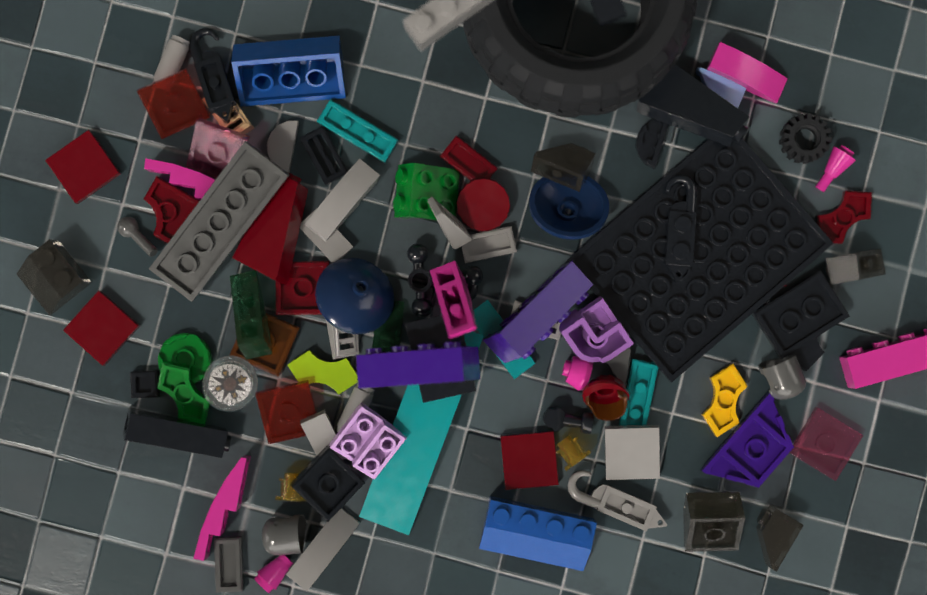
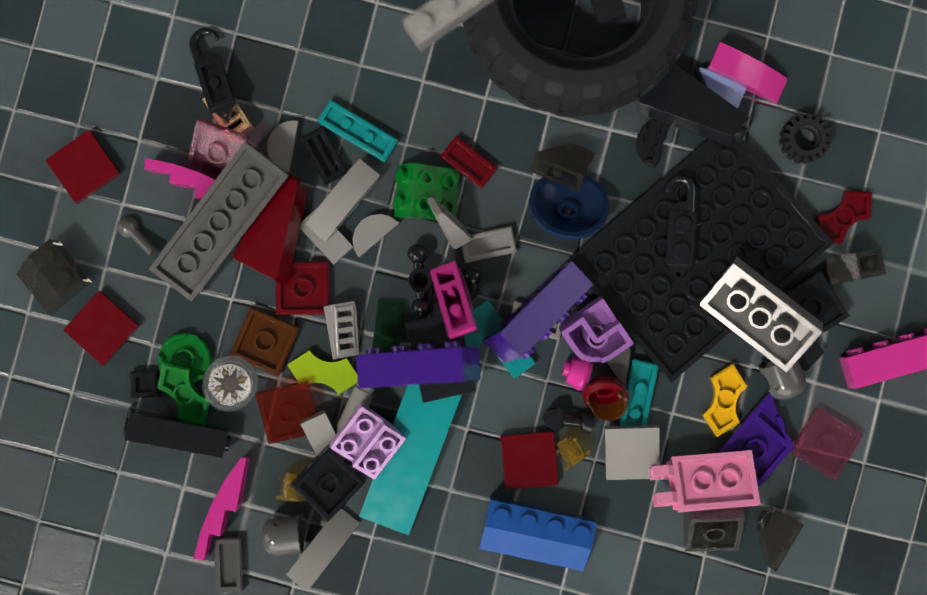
(170, 207): dark red tile -> none
(172, 57): light grey piece -> none
(173, 103): clear red tile -> none
(250, 315): clear green slope -> none
(273, 573): dark pink cone -> none
(289, 71): blue slope -> none
(347, 306): dark blue dish -> none
(371, 231): none -> light grey tile
(483, 204): dark red tile -> none
(617, 504): light grey plate -> none
(708, 481): none -> bright pink tile
(762, 314): none -> light grey slope
(838, 162): dark pink cone -> none

